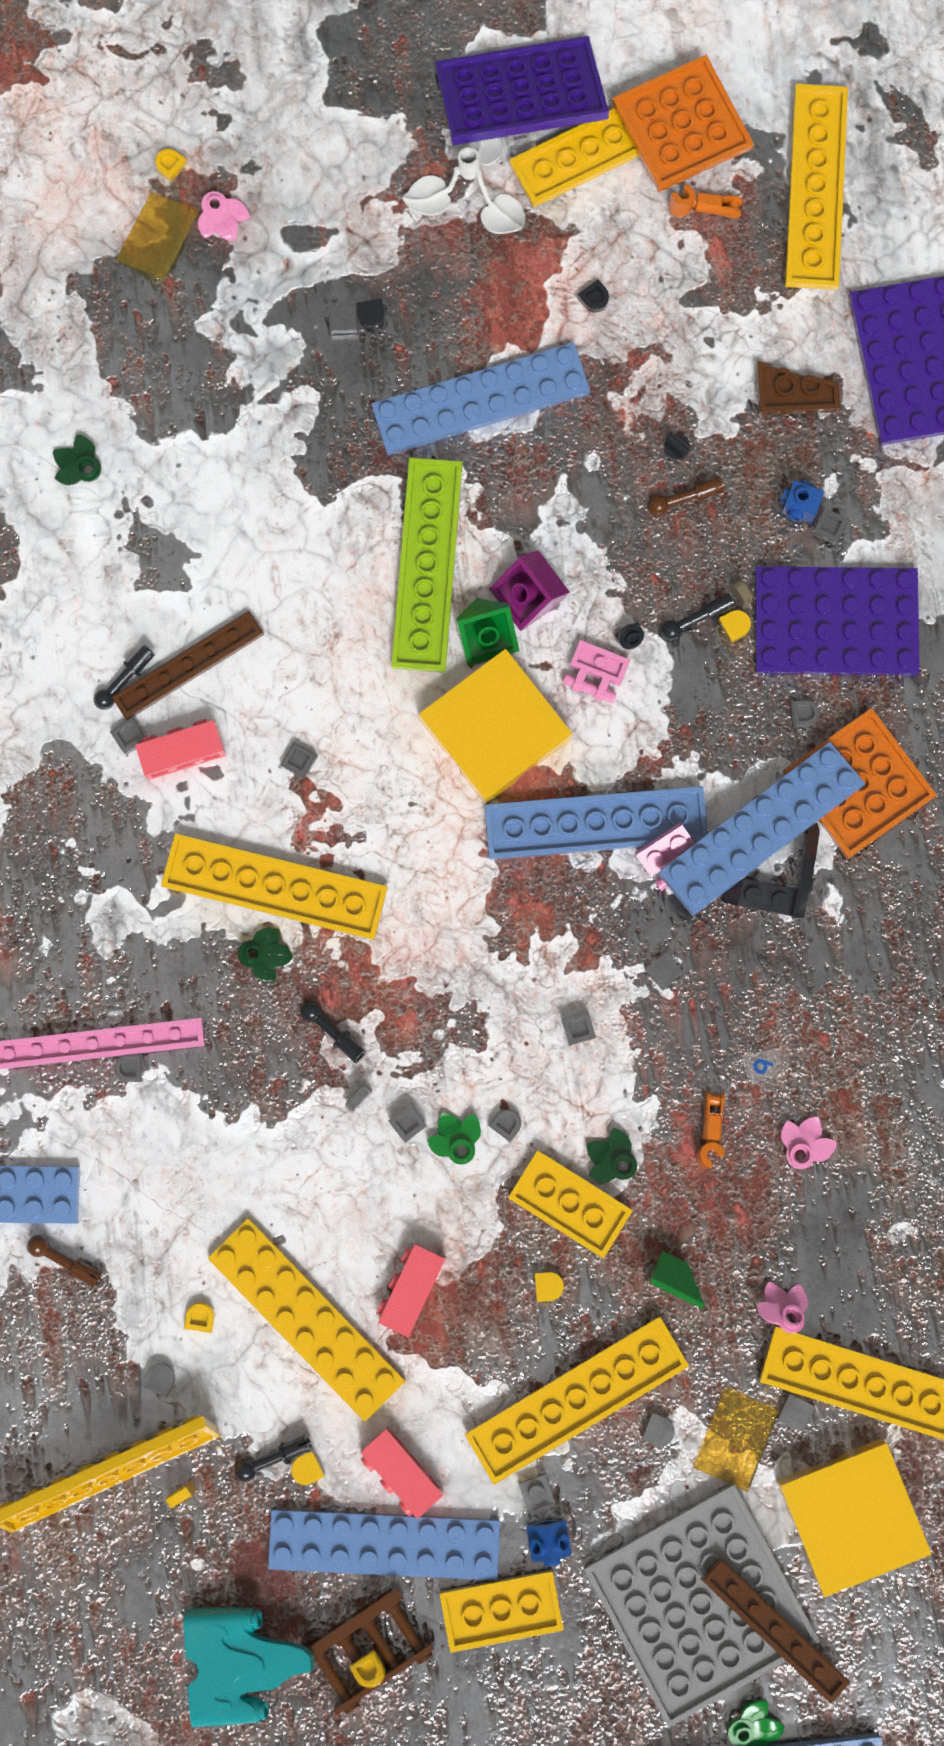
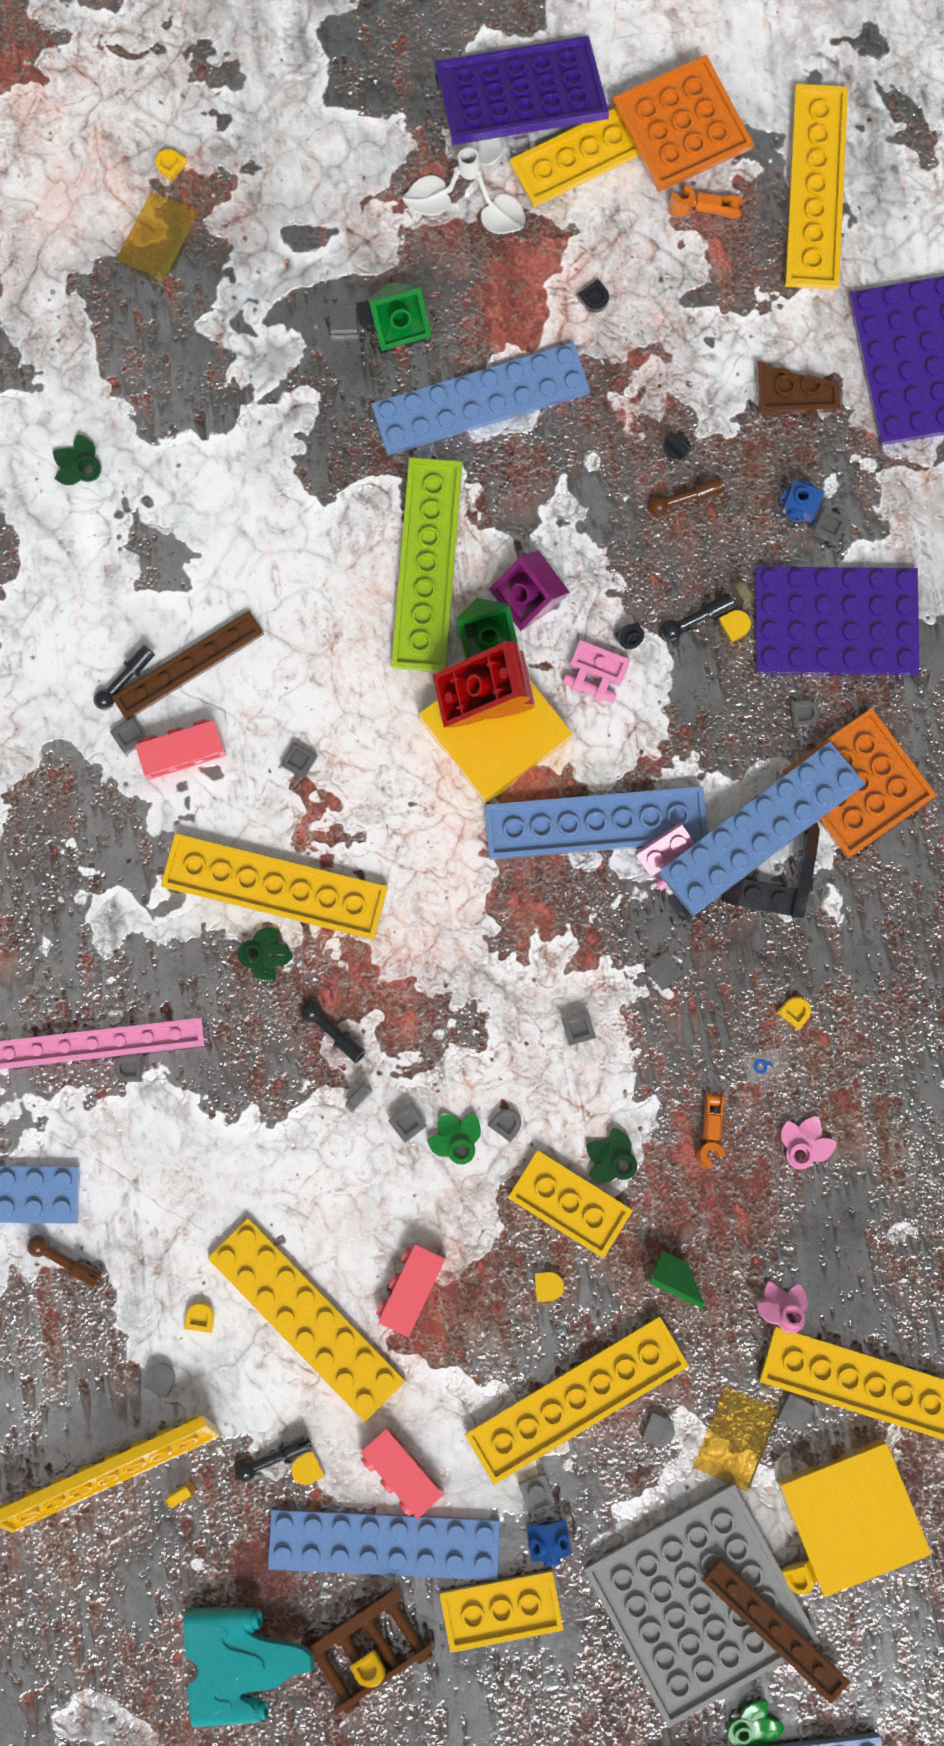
(223, 219): bright pink plate -> none
(399, 315): none -> green slope
(485, 686): none -> red brick
(795, 1011): none -> yellow tile
(800, 1577): none -> yellow tile

